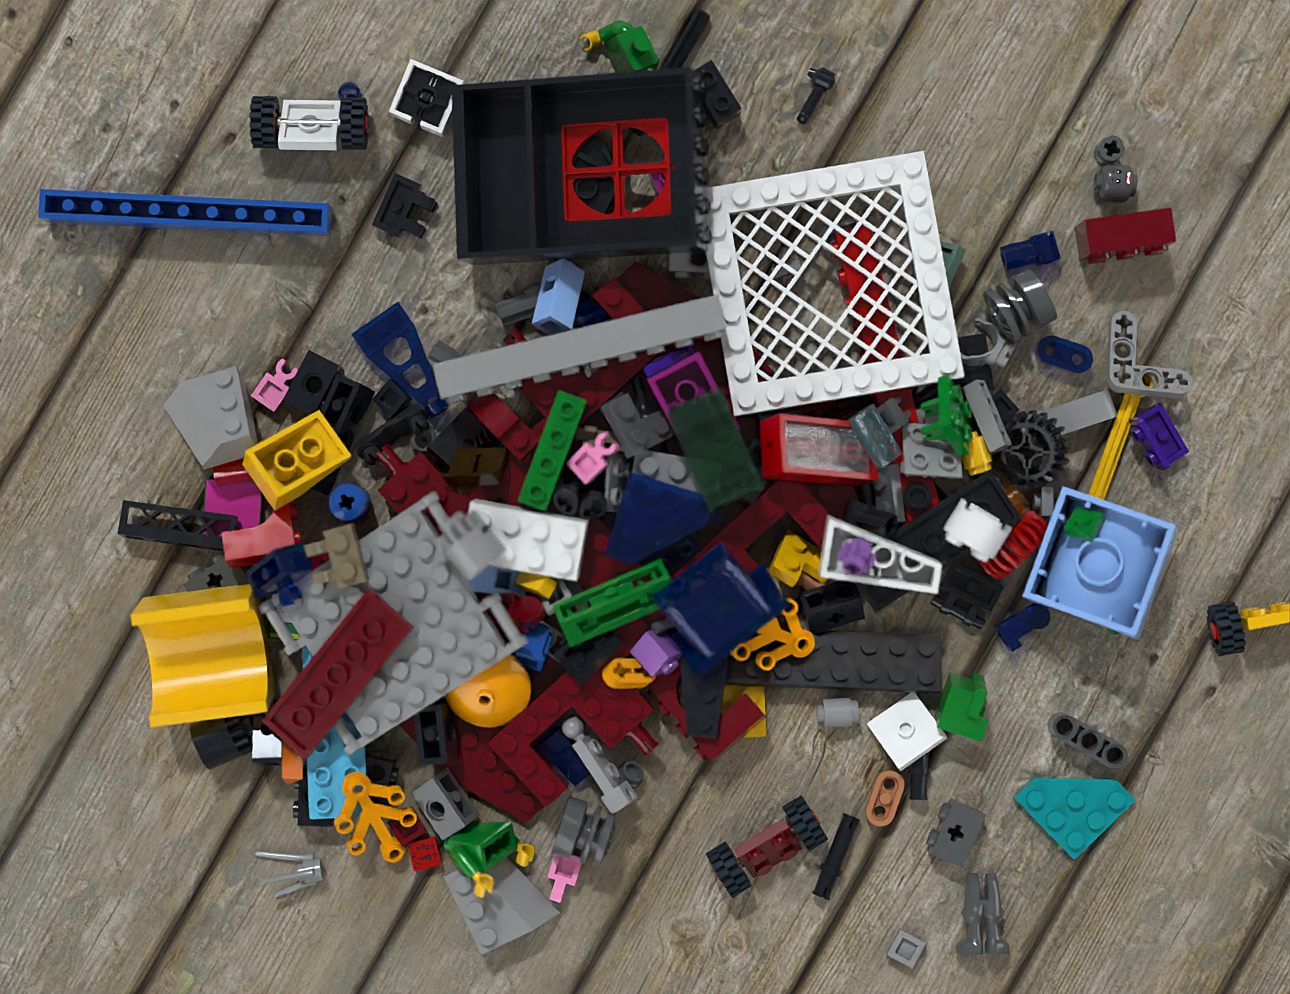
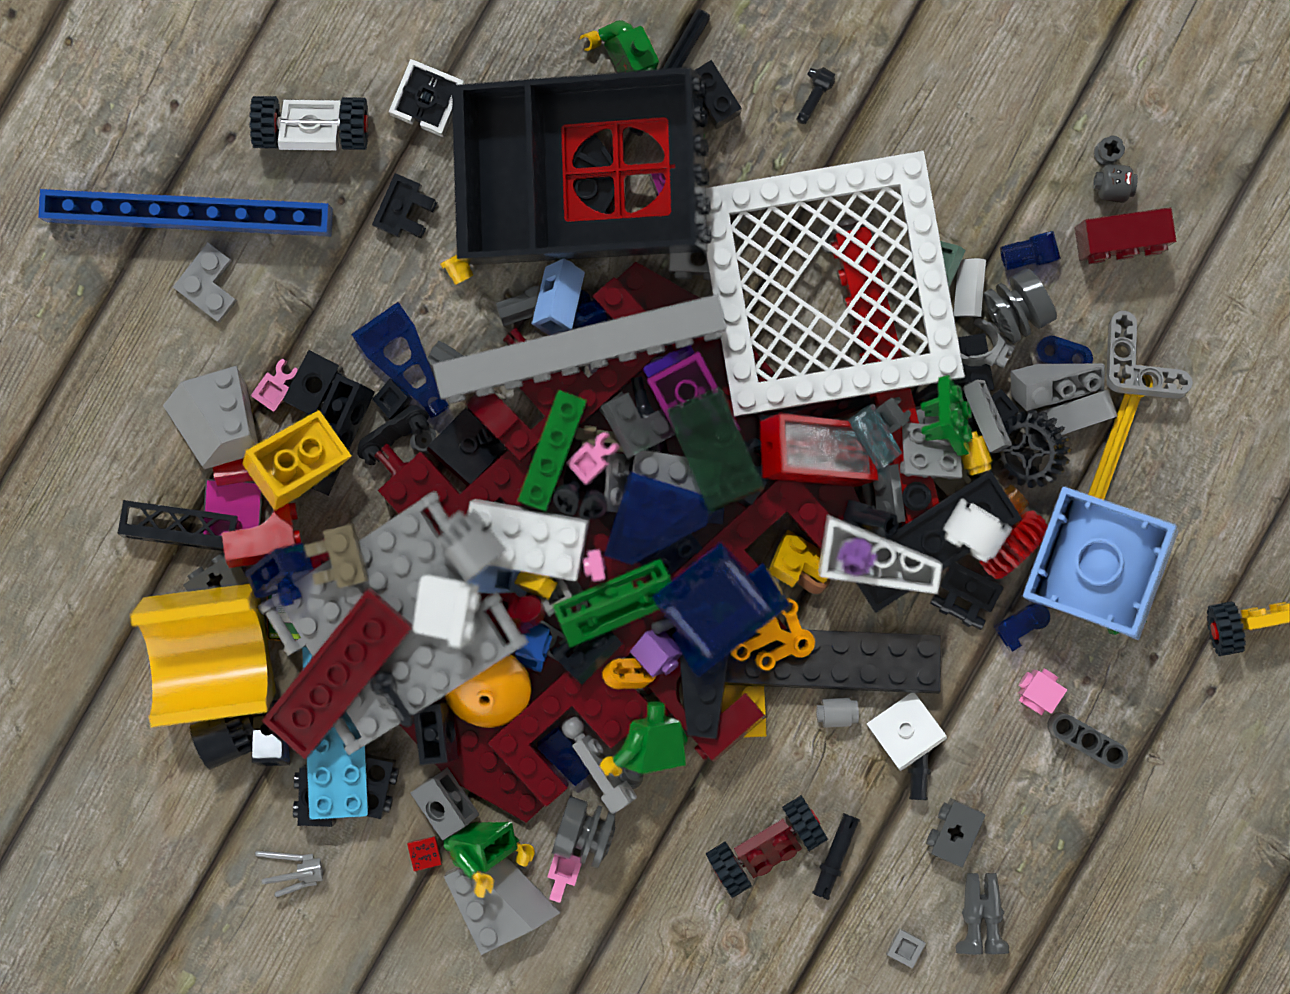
(199, 283): none -> light grey plate
(291, 764): orange slope -> none
(339, 499): blue piece -> none
(349, 86): clear blue hinge -> none
(372, 814): light orange plant -> none
(384, 684): none -> black piece
(407, 834): dark red plate -> none
(446, 609): none -> white bracket
(457, 269): none -> yellow piece
(465, 463): dark brown piece -> none
(594, 565): none -> bright pink plate
(651, 744): none -> green torso
(783, 272): light grey tile -> none
(831, 606): black brick -> none
(884, 797): nougat plate -> none
(962, 706): green plate -> none
(969, 288): none -> white tile
(1041, 691): none -> bright pink brick
(1043, 501): light grey plate -> none
(1054, 383): none -> light grey slope
(1074, 808): teal plate -> none
(1084, 523): green plate -> none
(1158, 437): dark purple bracket -> none

